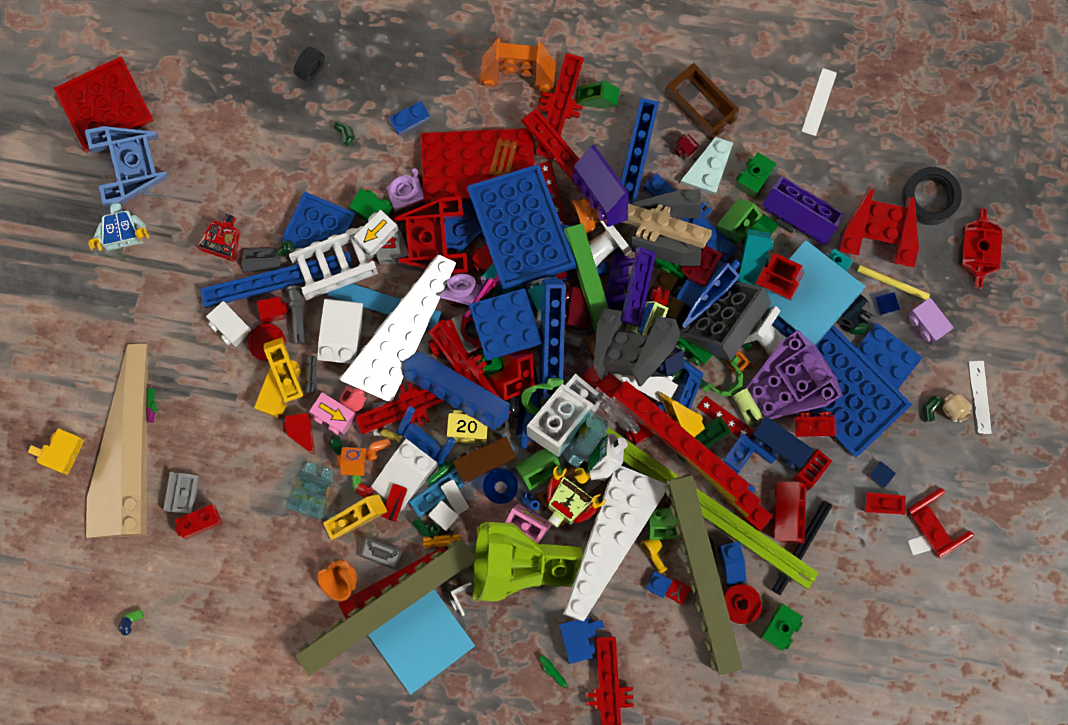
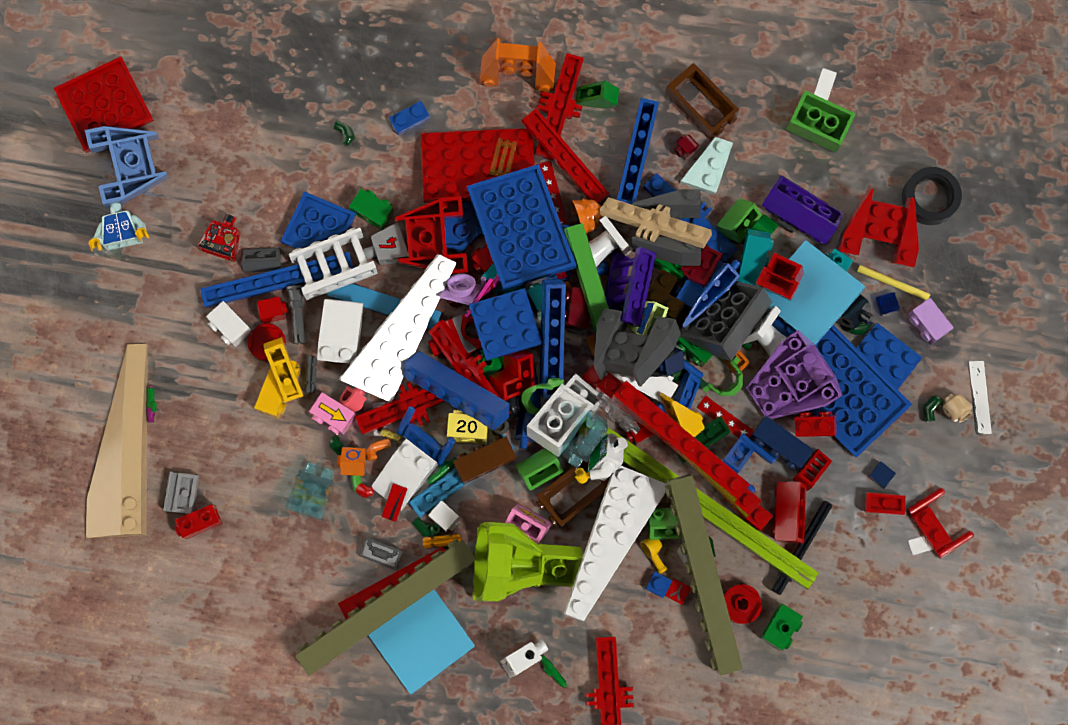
(60, 453): yellow hinge -> none
(128, 619): arm -> none
(285, 248): dark green arm -> none
(300, 430): red slope -> none
(309, 64): black tyre -> none
(338, 580): orange helmet -> none
(355, 516): yellow slope -> none
(375, 232): white brick -> none
(405, 190): lavender hat -> none
(454, 497): white sticker -> none
(455, 602): white bracket -> none
(504, 476): clear blue piece -> none
(518, 662): none -> white torso
(527, 501): blue arm -> none
(569, 501): torso -> none
(575, 638): blue hinge -> none
(601, 187): dark purple slope -> none
(660, 296): red plate -> none
(733, 563): blue slope -> none
(746, 404): yellowish green hinge -> none
(755, 175): green brick -> none
(820, 121): none -> bright green brick
(980, 262): red plate -> none

